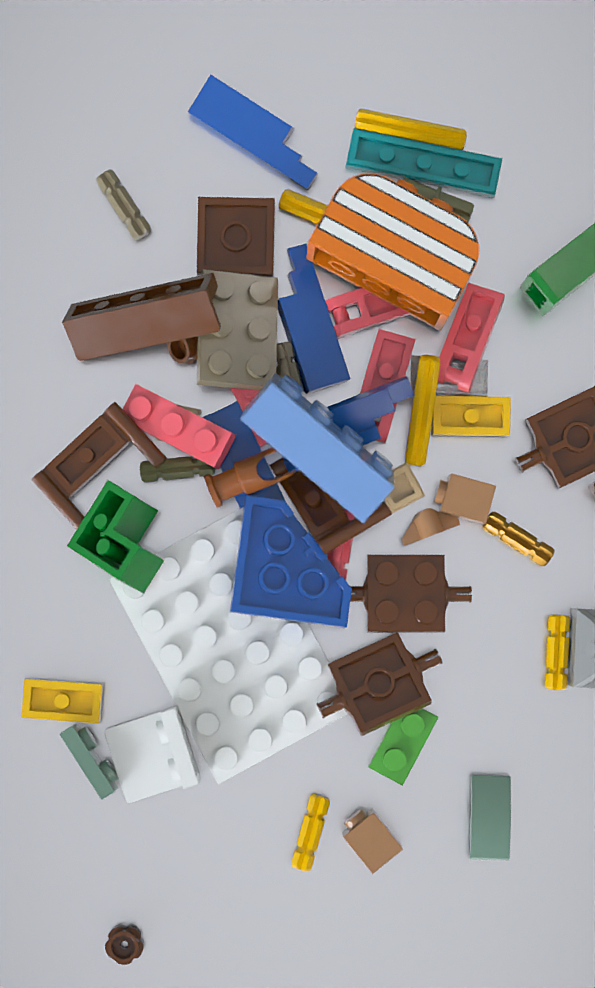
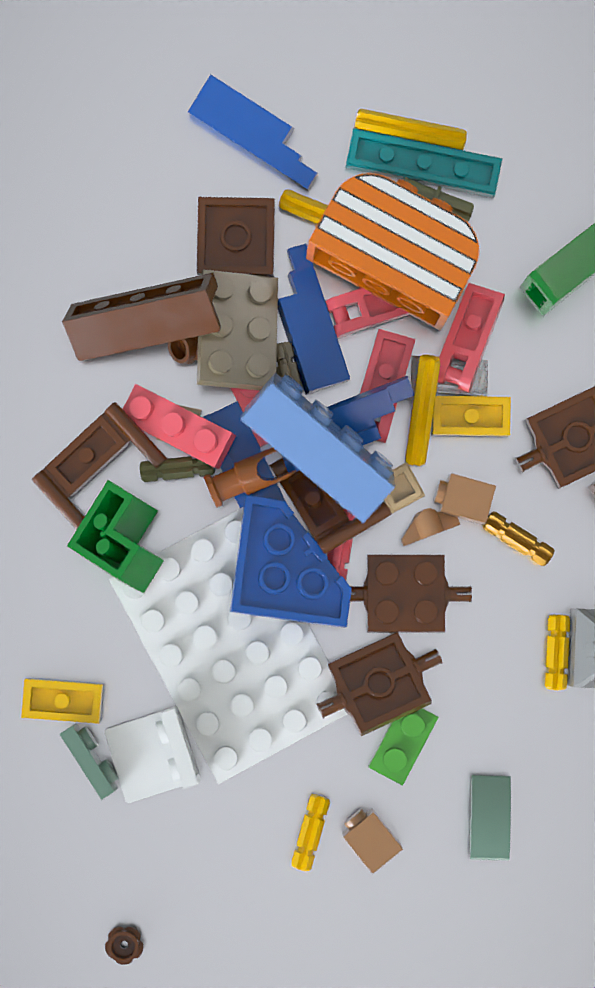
(123, 204): dark tan axle -> none

